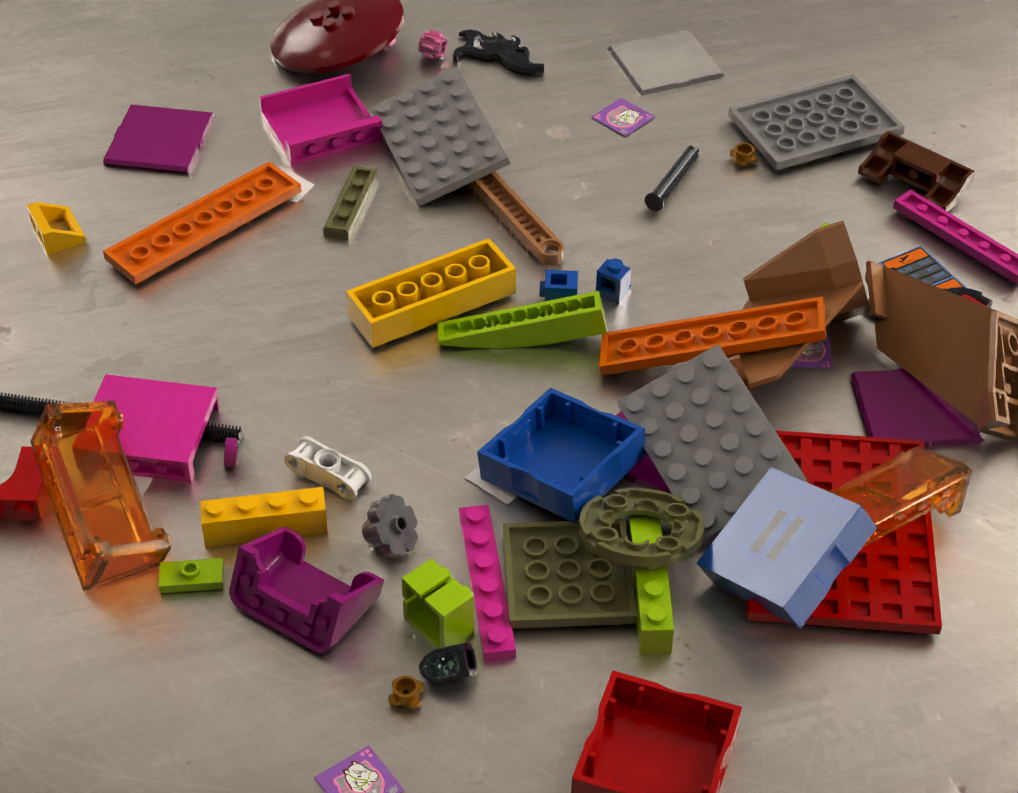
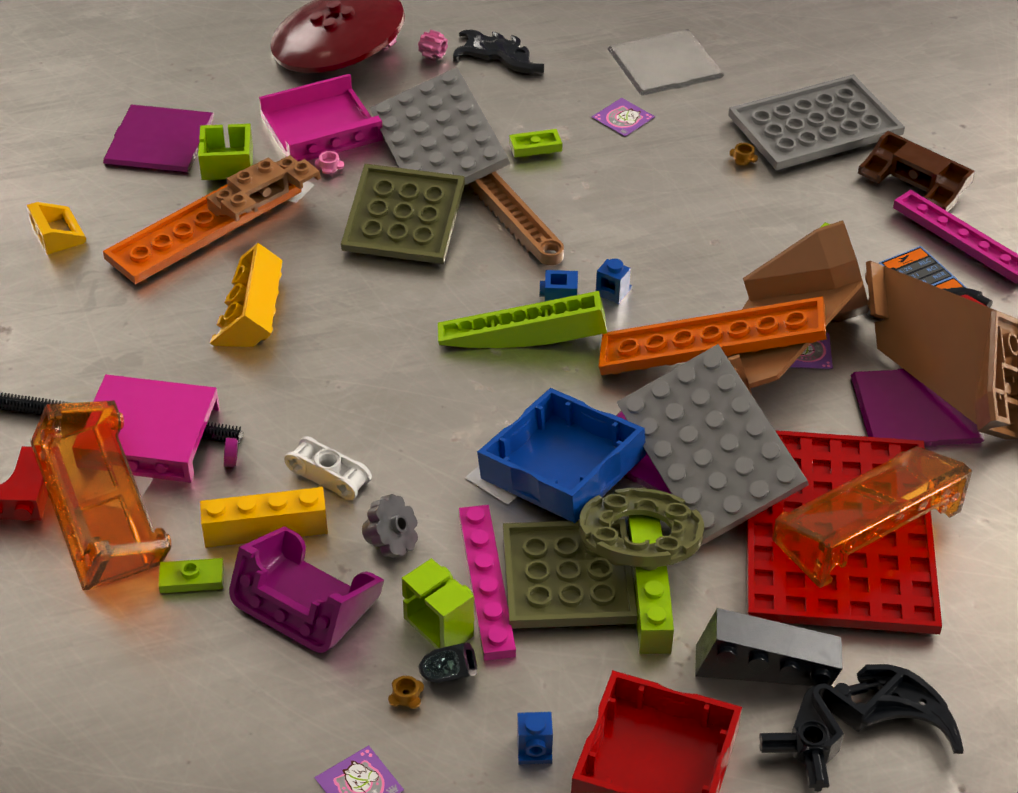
(220, 162): none -> lime piece
(250, 300): none -> yellow wedge
(260, 185): none -> medium nougat bracket
(329, 162): none -> bright pink plate
(350, 202): olive tile -> none
(403, 213): none -> olive plate
(430, 292): yellow brick -> none
(534, 738): none -> blue brick
(535, 143): none -> lime plate
(656, 199): black axle -> none
(766, 651): none -> black wedge
(786, 545): tile -> none
(897, 698): none -> black piece

